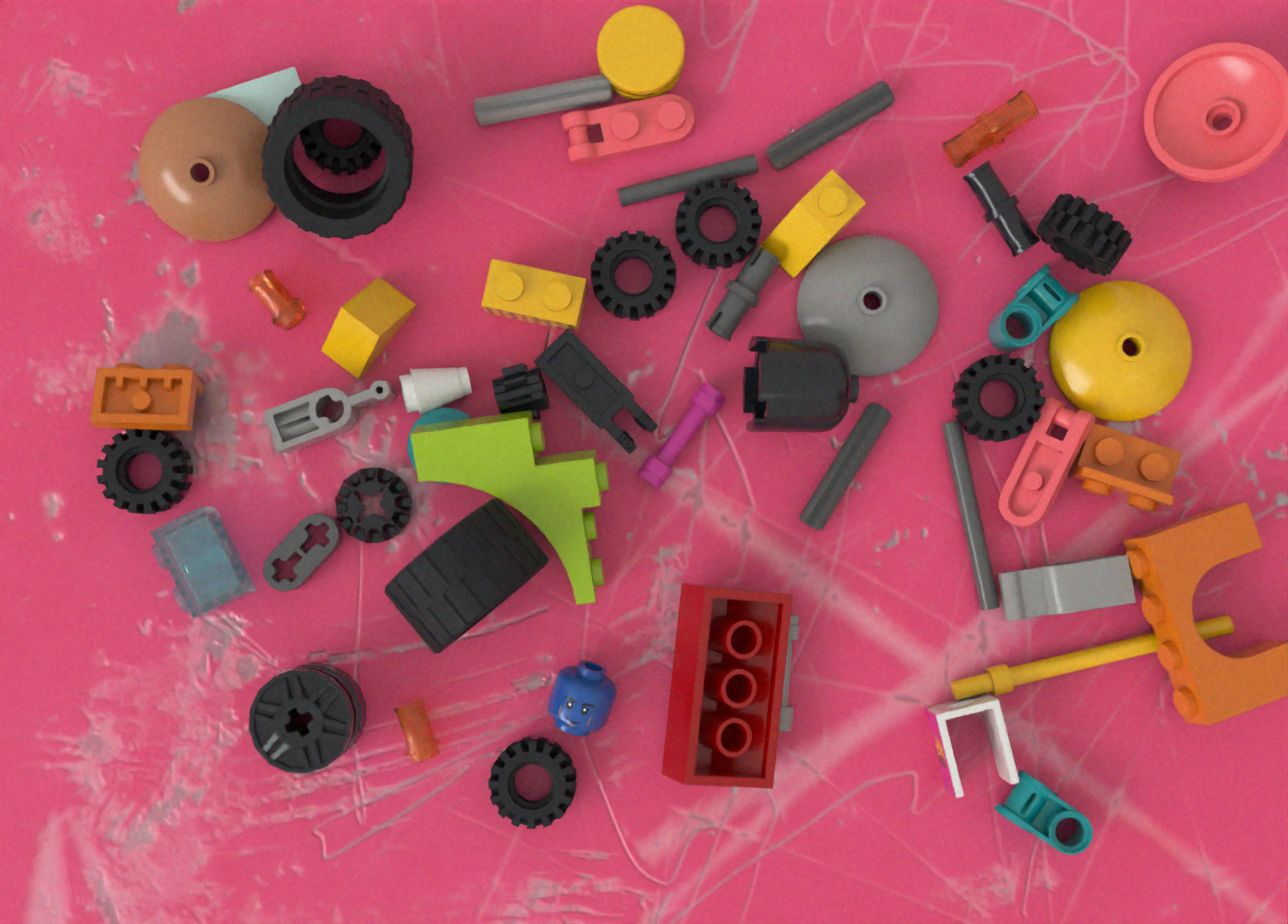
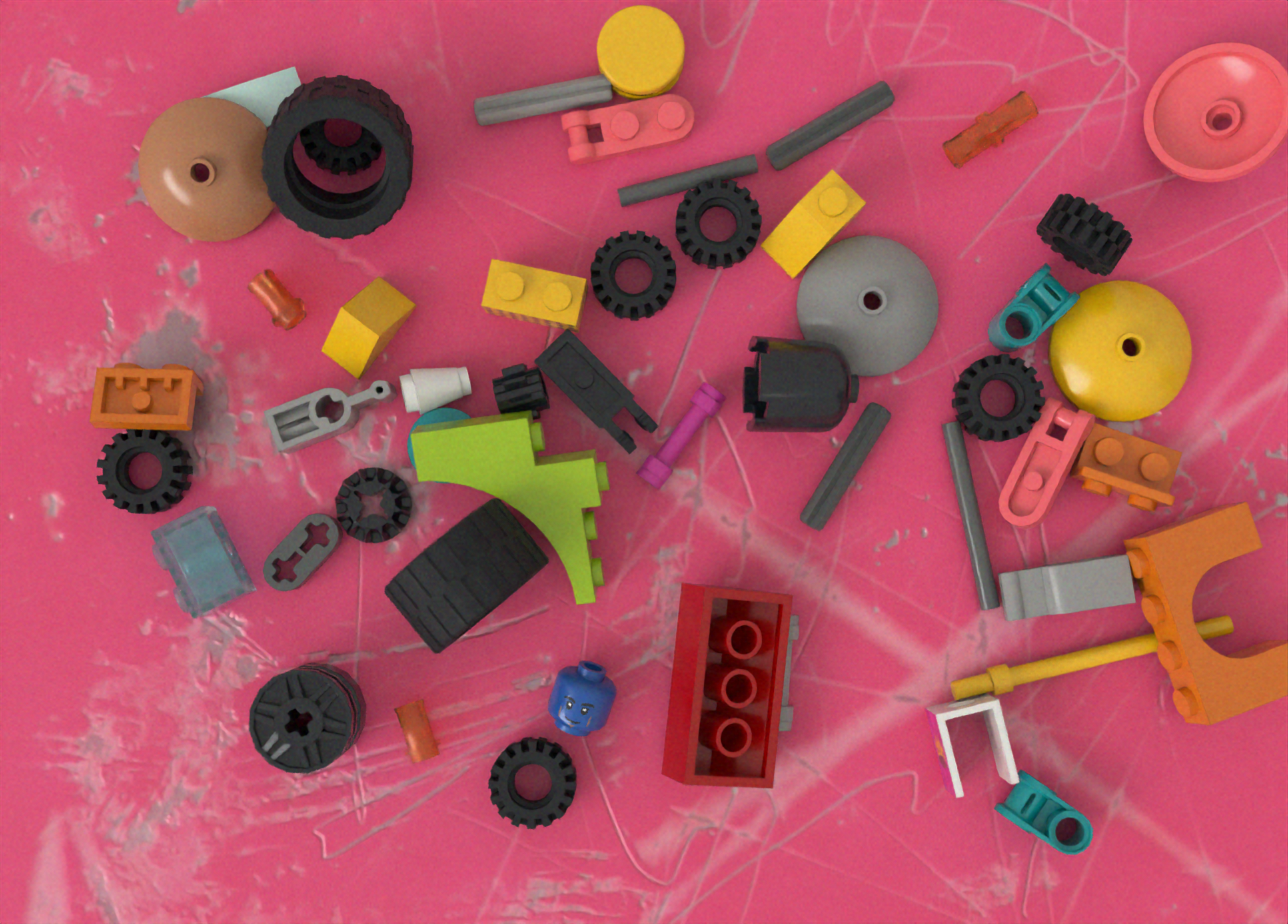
(742, 293): dark grey pin -> none
(1001, 209): black pin -> none

